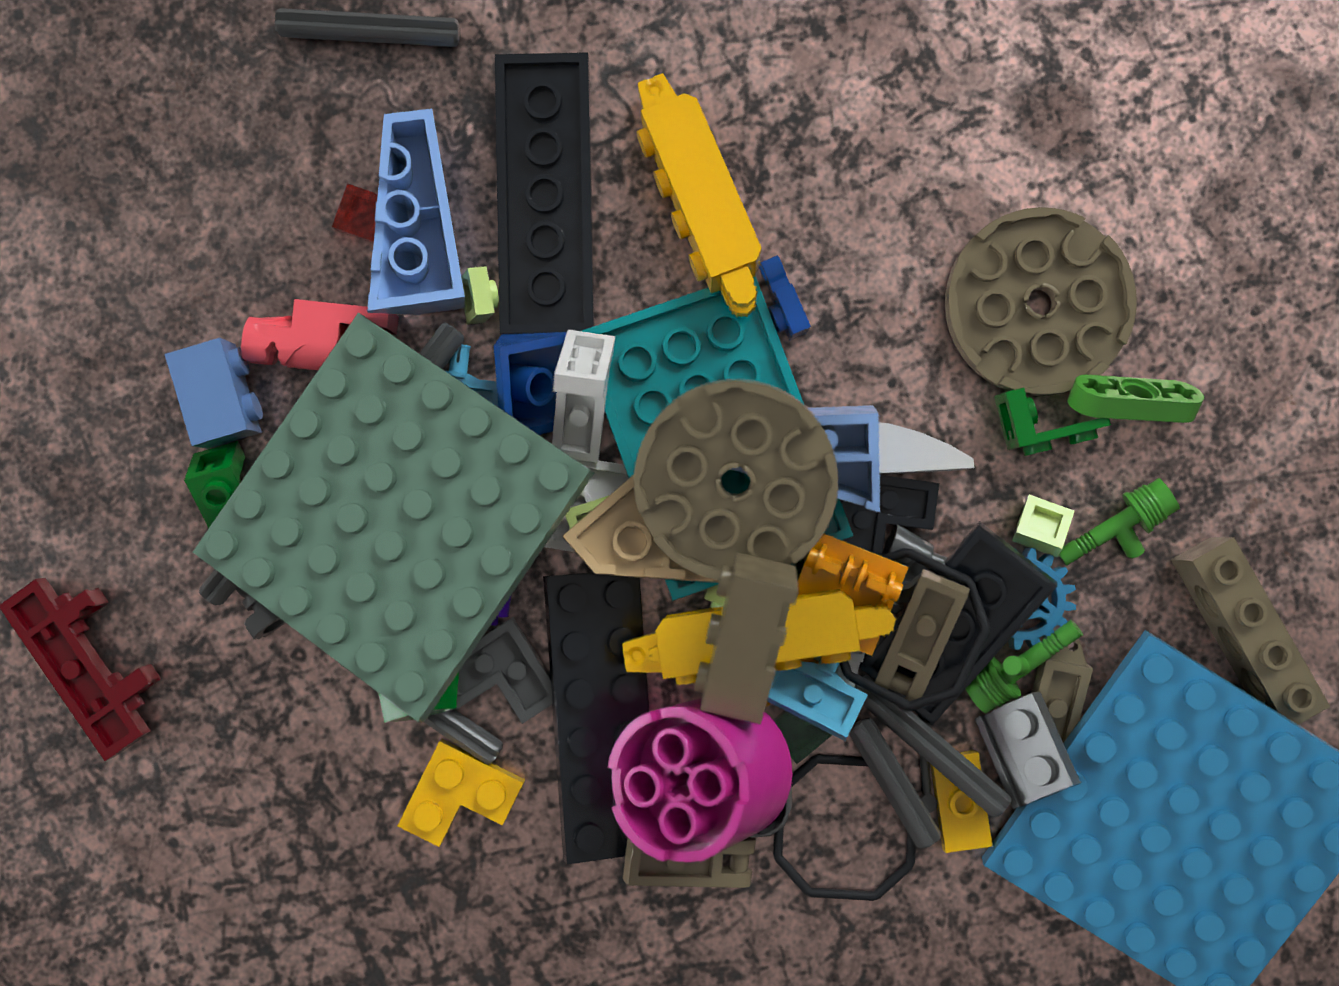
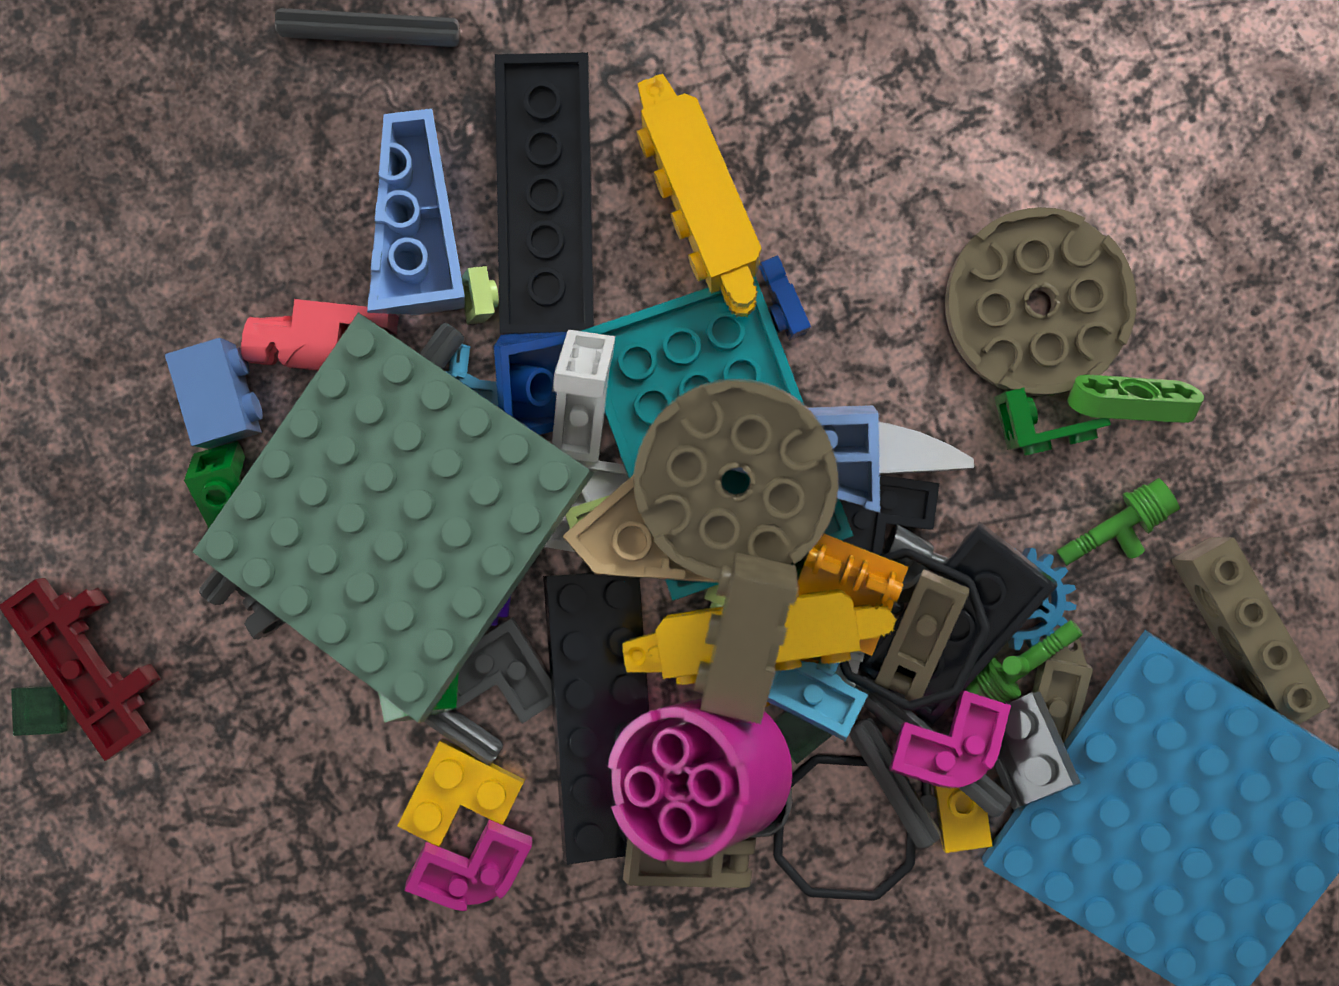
(37, 711): none -> clear green tile
(357, 213): clear red tile -> none
(464, 881): none -> dark pink plate
(962, 755): none -> dark pink plate
(1043, 525): yellowish green plate -> none

